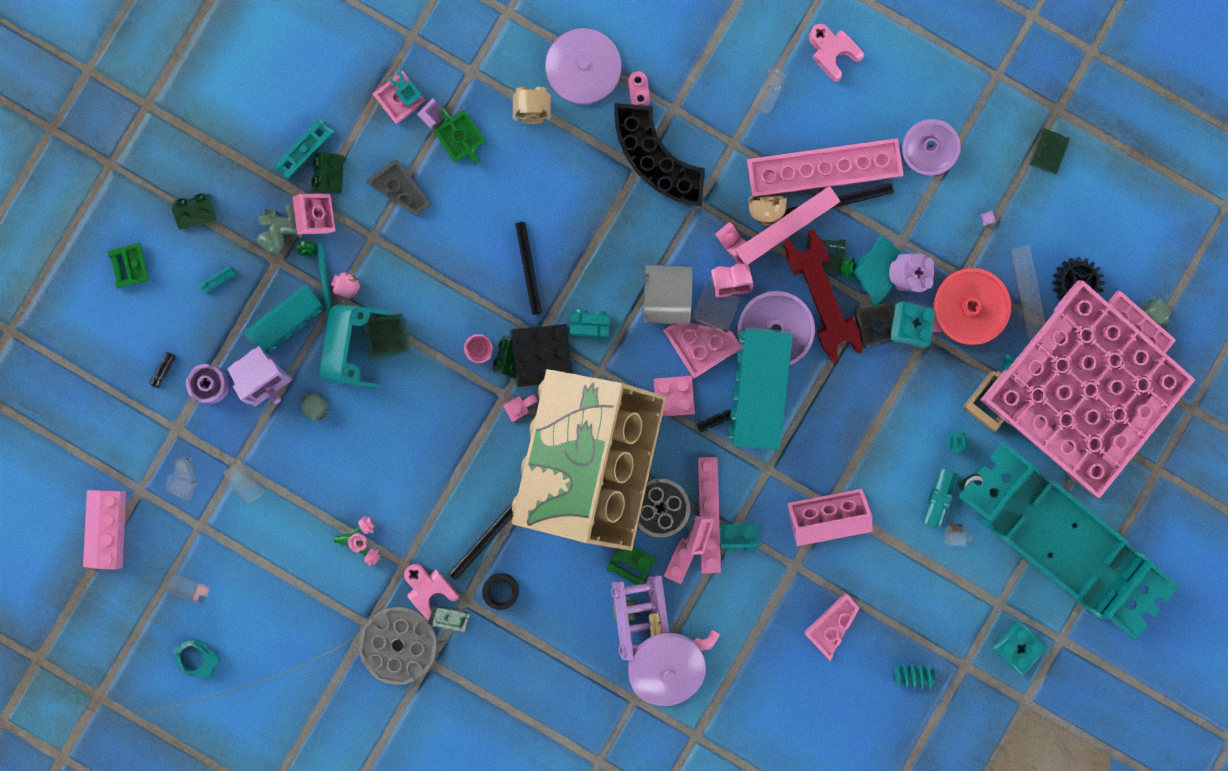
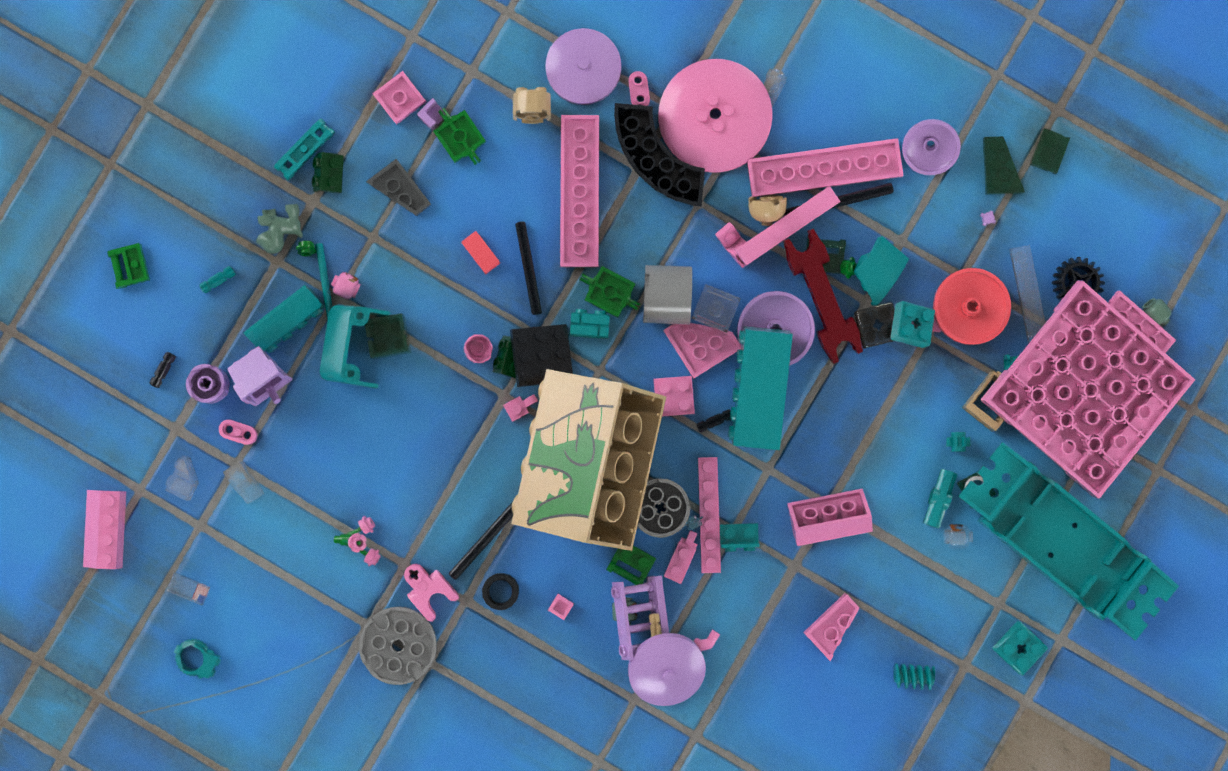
(193, 211): dark green bracket -> none
(238, 432): none -> bright pink plate
(313, 213): bright pink brick -> none
(315, 406): sand green head -> none
(406, 91): teal plate -> none
(449, 618): clear green plate -> none
(480, 252): none -> coral slope
(561, 606): none -> bright pink plate
(579, 191): none -> bright pink plate
(609, 291): none -> green plate
(699, 535): bright pink tile -> none
(709, 142): none -> bright pink dish
(731, 280): bright pink brick -> none
(831, 46): bright pink piece -> none
(912, 272): lavender brick -> none
(999, 168): none -> clear green wing

